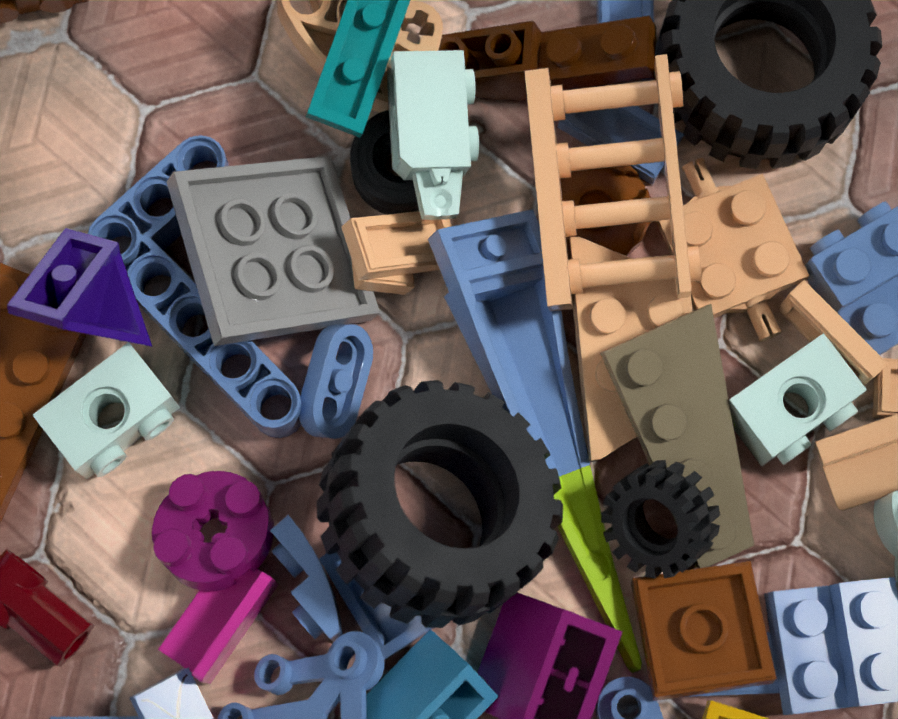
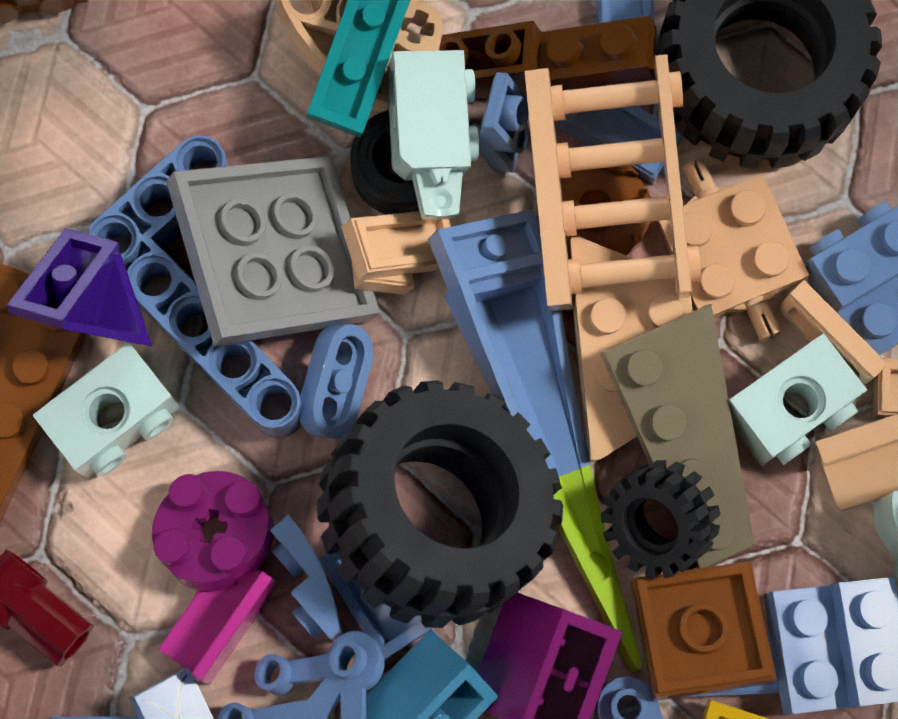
(504, 124): none -> medium blue slope

